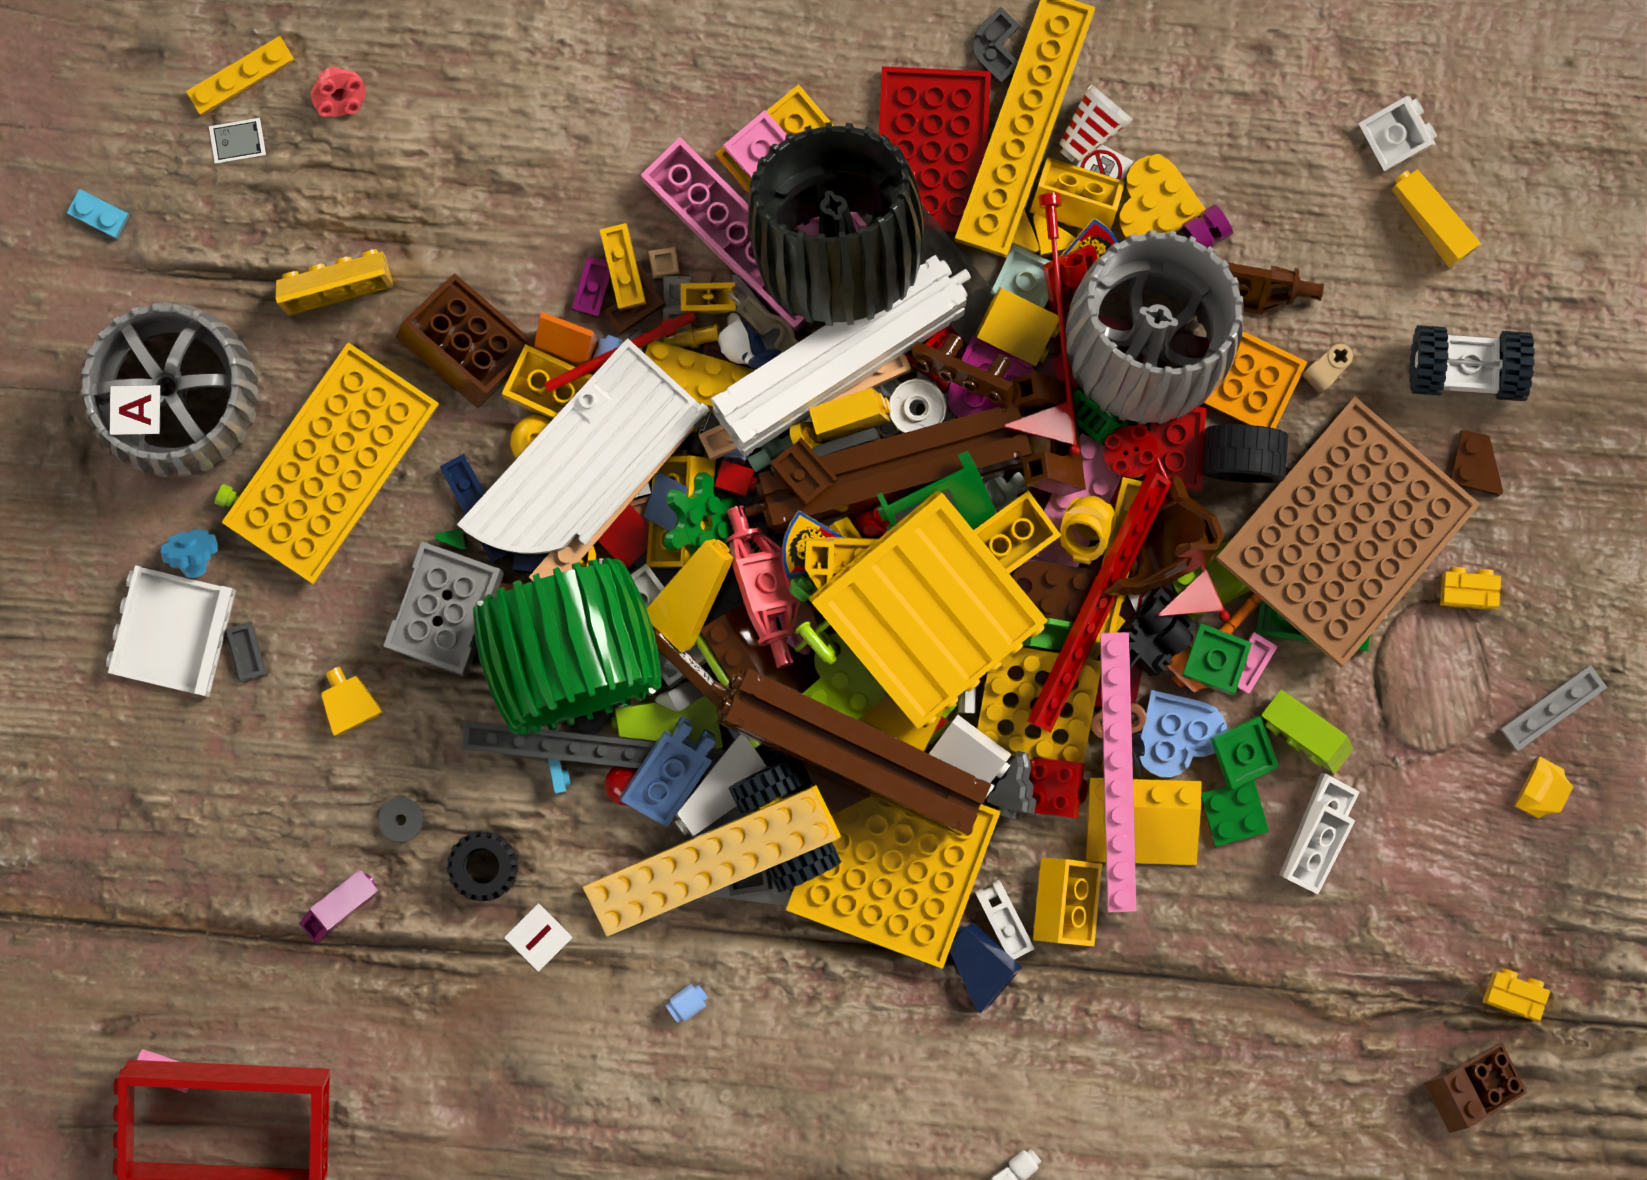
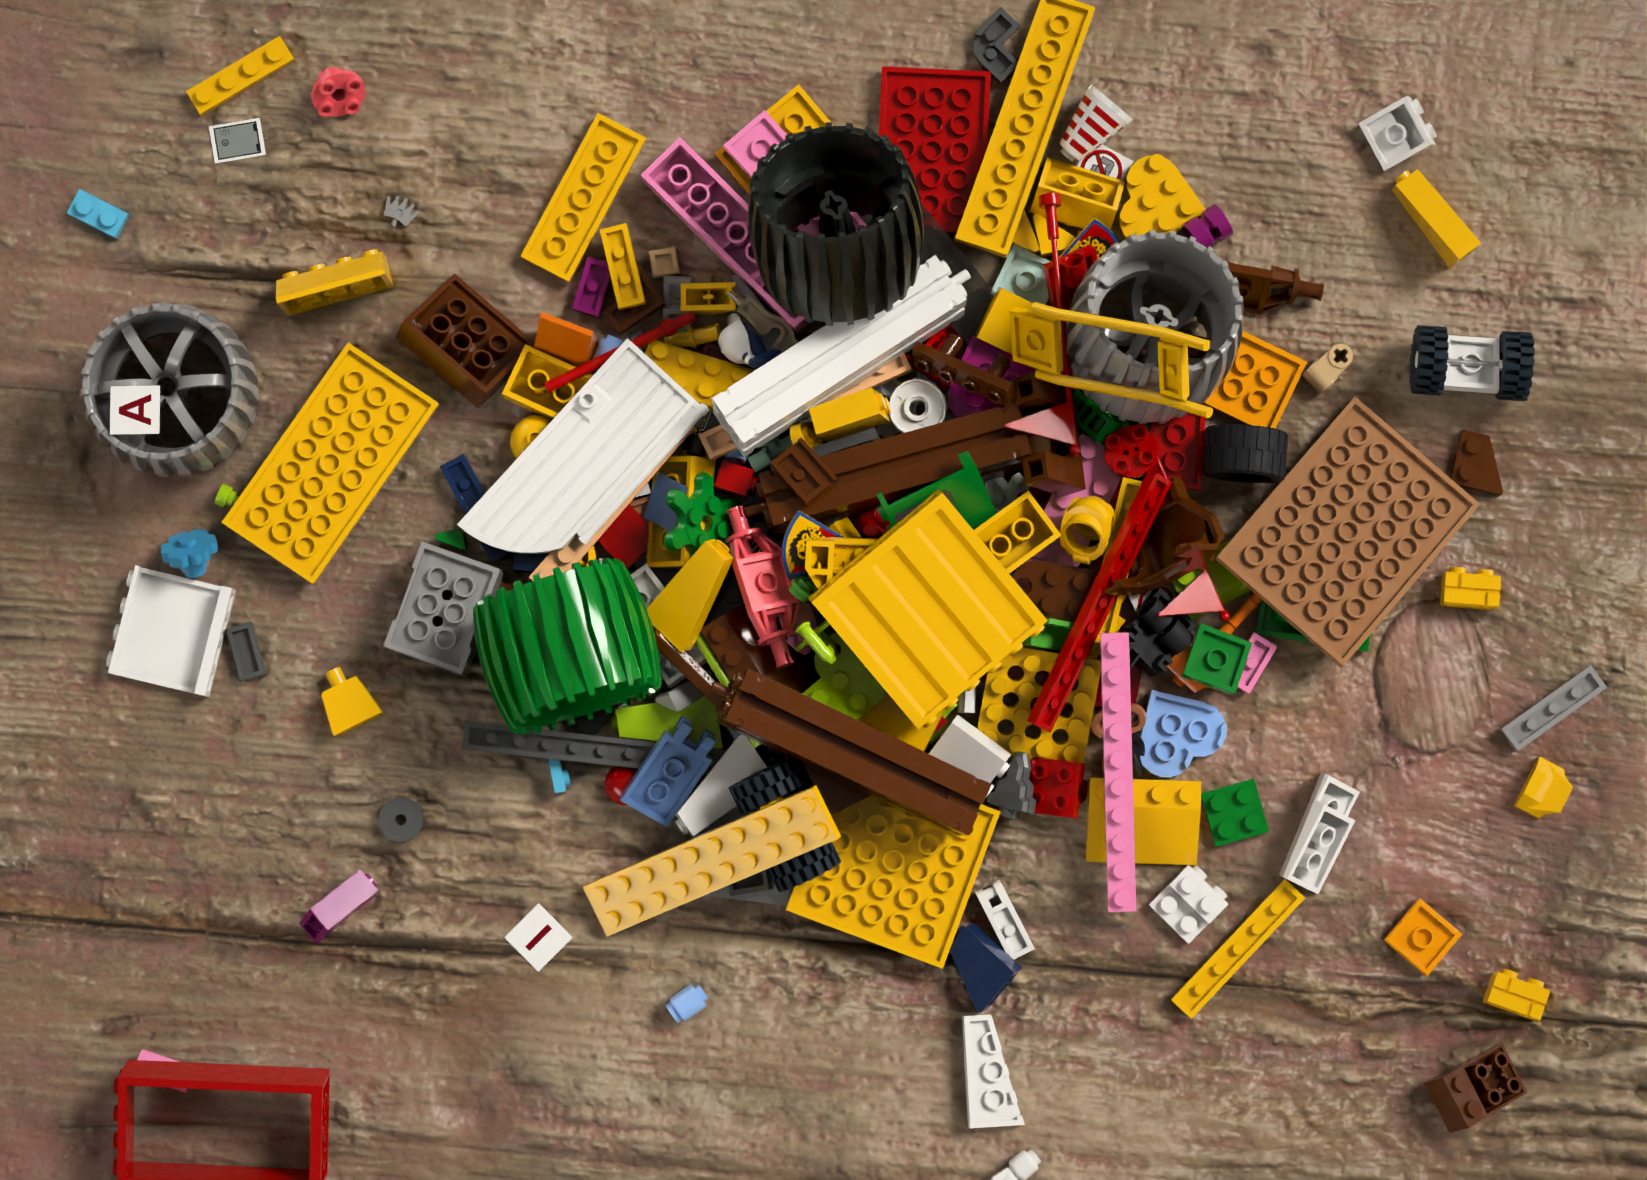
(399, 212): none -> light grey piece
(458, 860): black tyre -> none
(583, 197): none -> yellow plate
(987, 1079): none -> white wing
(1039, 344): none -> yellow plate
(1067, 901): yellow slope -> none
(1189, 903): none -> white plate
(1237, 948): none -> yellow plate
(1244, 752): green plate -> none
(1307, 732): lime wedge -> none
(1422, 937): none -> light orange plate

